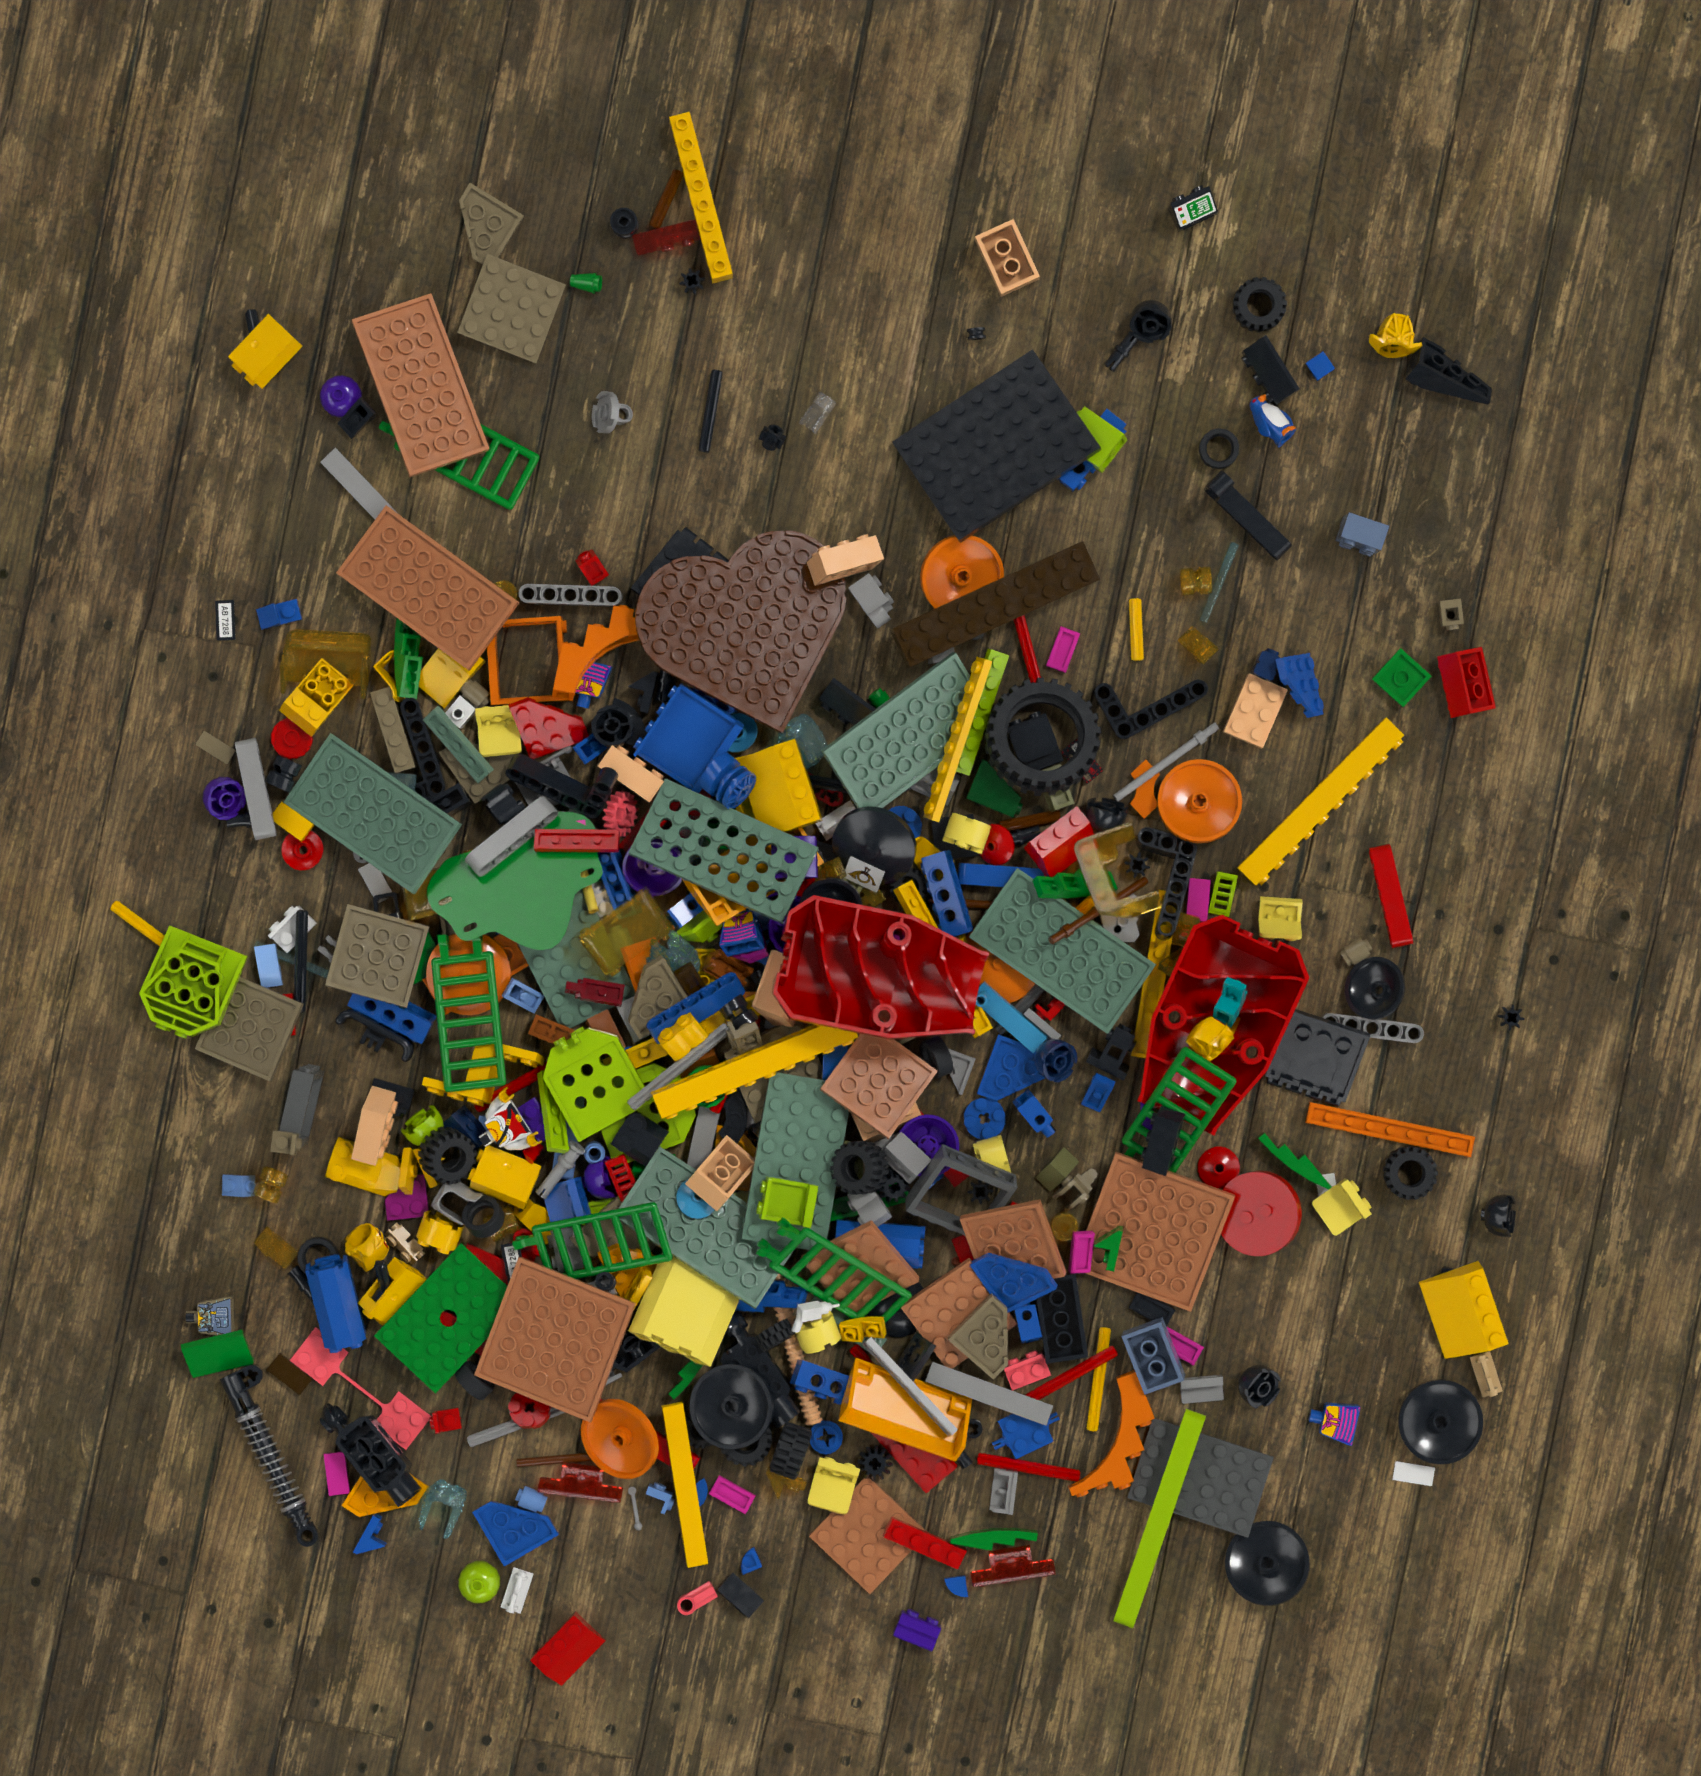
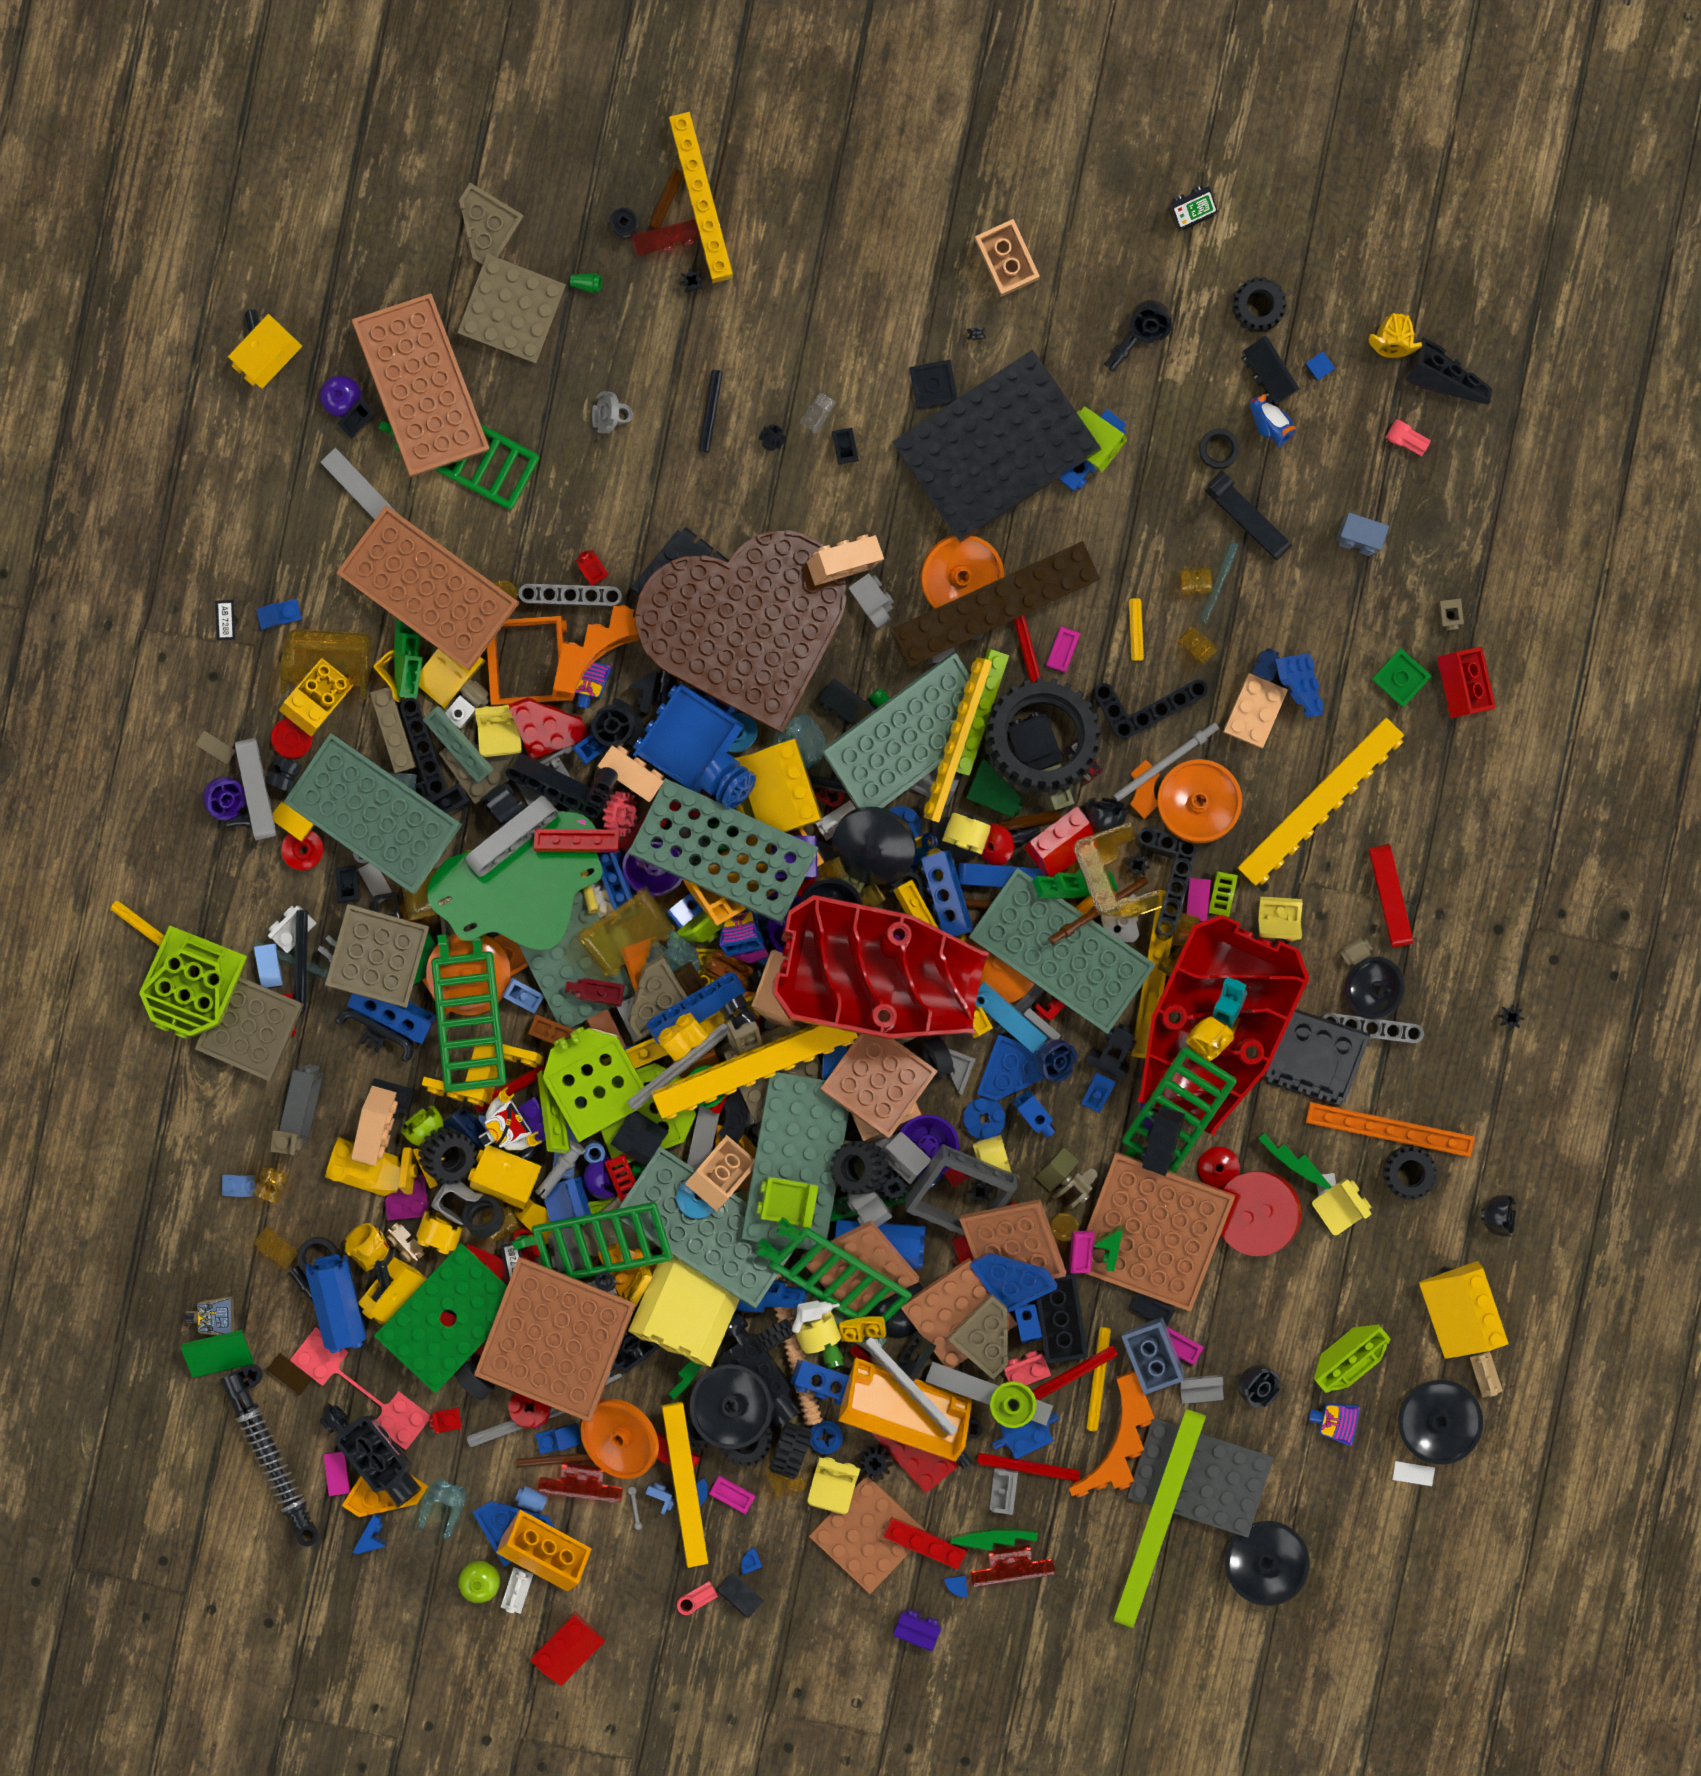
(347, 884): none -> black slope
(532, 1152): red tile -> none
(544, 1551): none -> light orange slope
(558, 1438): none -> blue slope
(832, 1356): none -> bright green cone
(845, 446): none -> black slope
(864, 874): white sticker -> none
(924, 850): none -> clear blue plate
(933, 384): none -> black tile
(1025, 1404): none -> lime wheel
(1351, 1357): none -> lime wedge
(1403, 435): none -> coral piece

